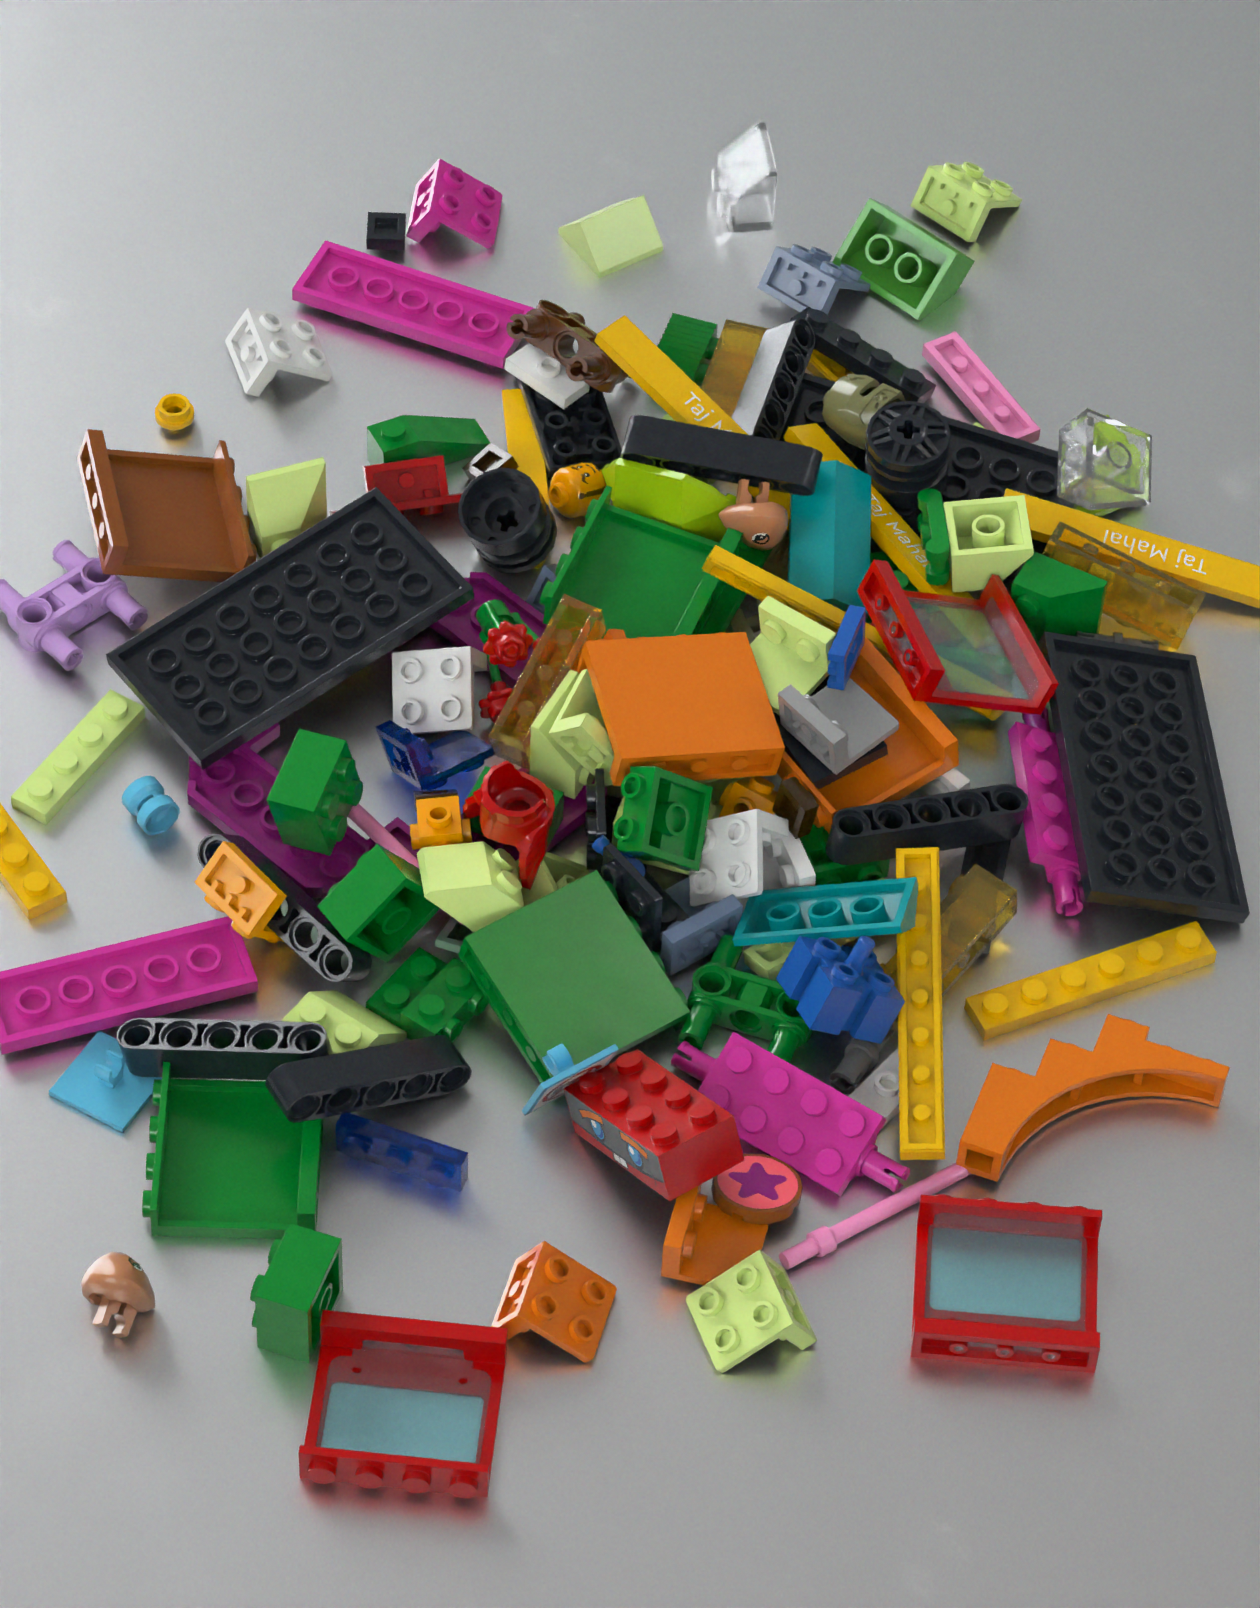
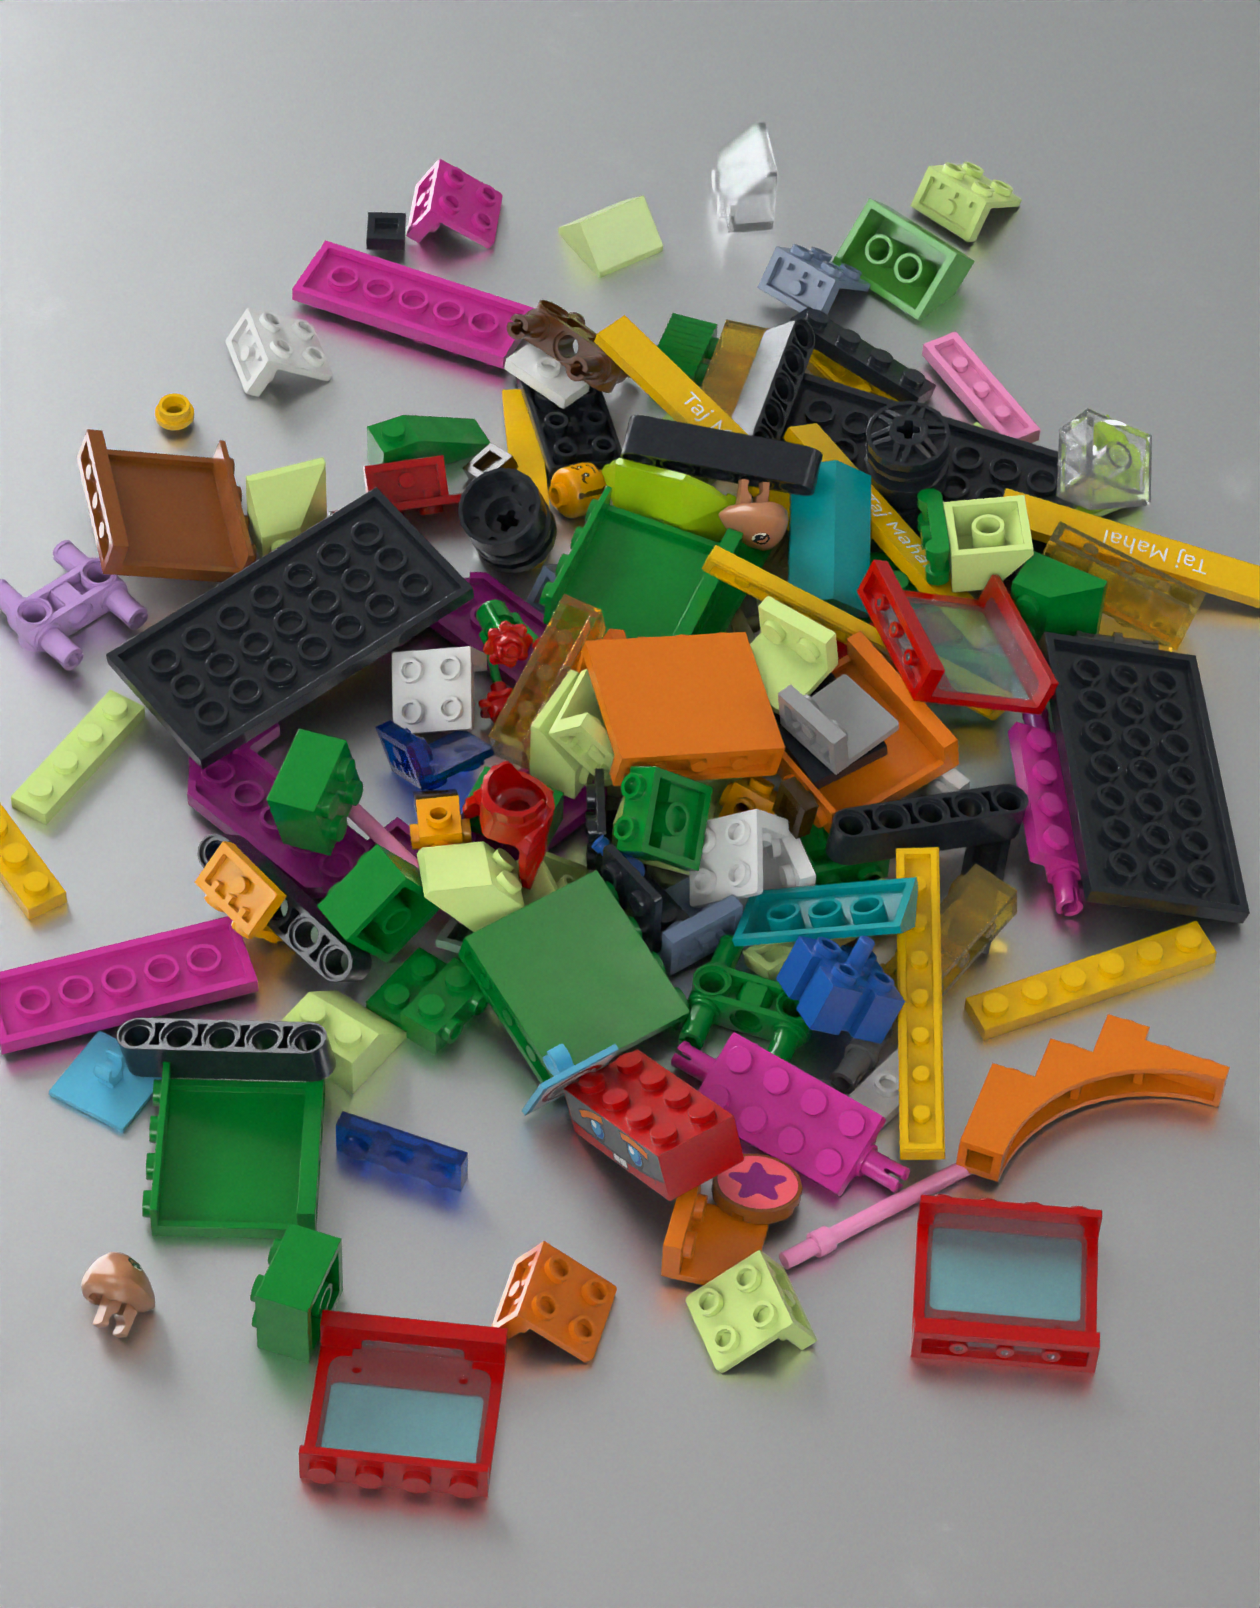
(153, 809): medium azure wheel -> none
(368, 1078): black beam -> none
(846, 647): blue tile -> none
(853, 403): olive helmet -> none

